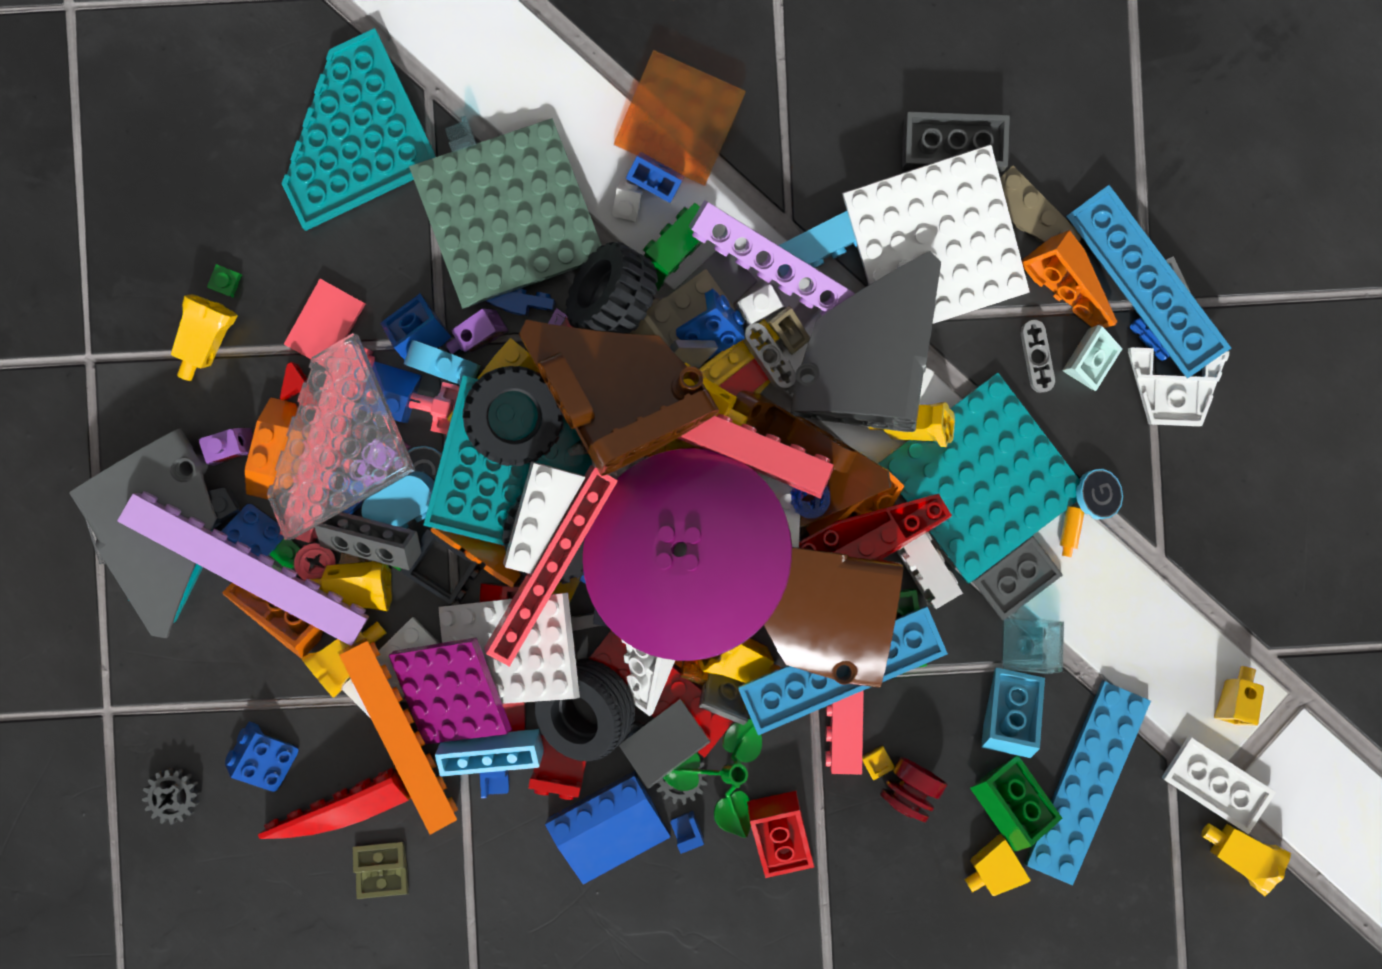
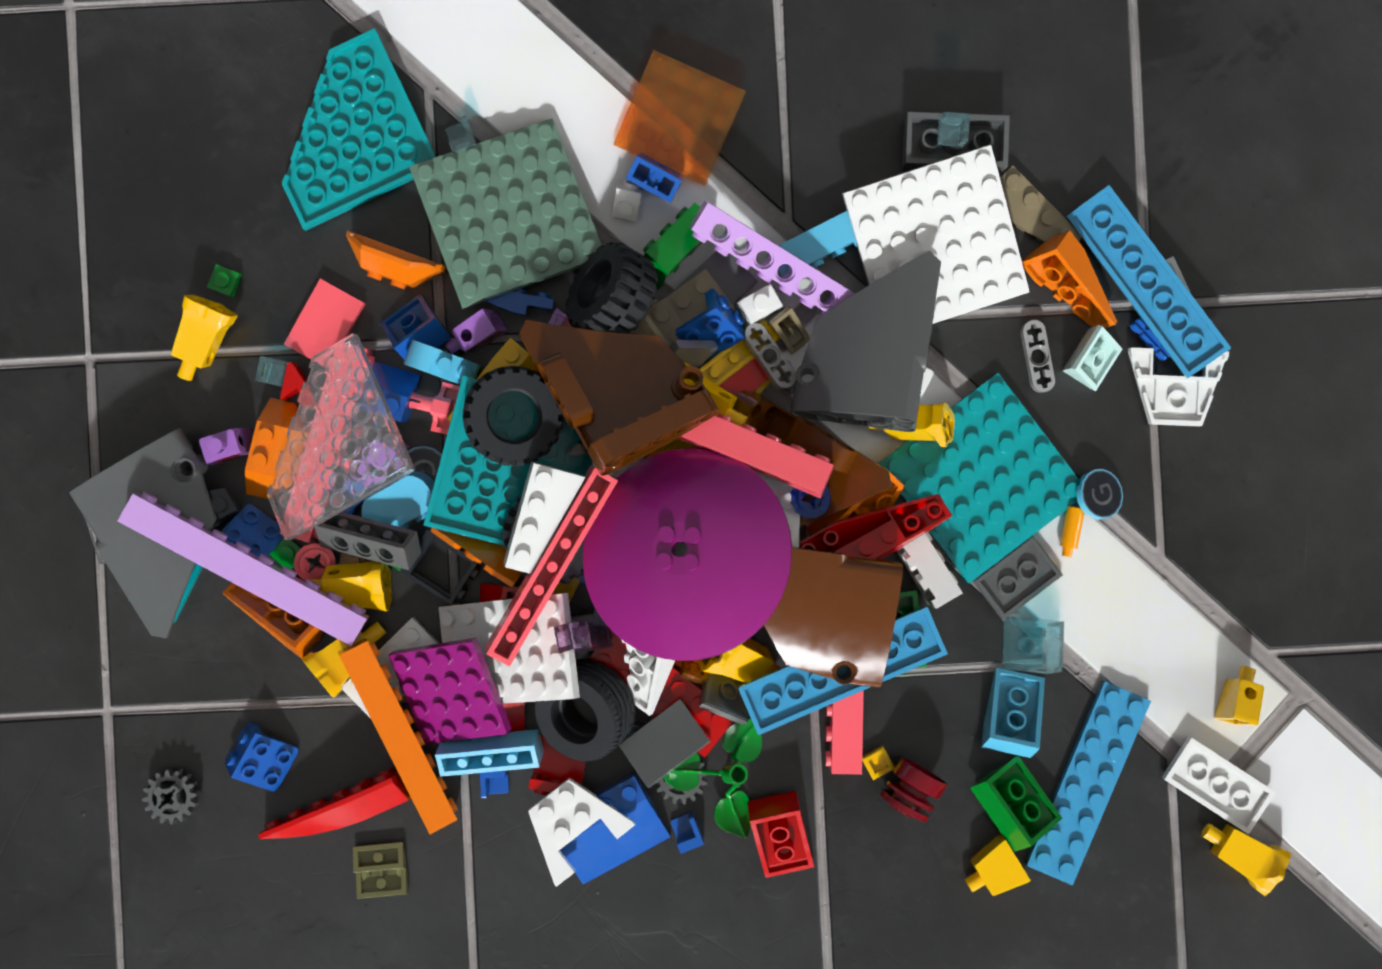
(271, 371): none -> clear light blue panel
(392, 263): none -> orange wedge
(566, 815): none -> white wing
(582, 637): none -> clear purple slope
(953, 129): none -> clear light blue panel

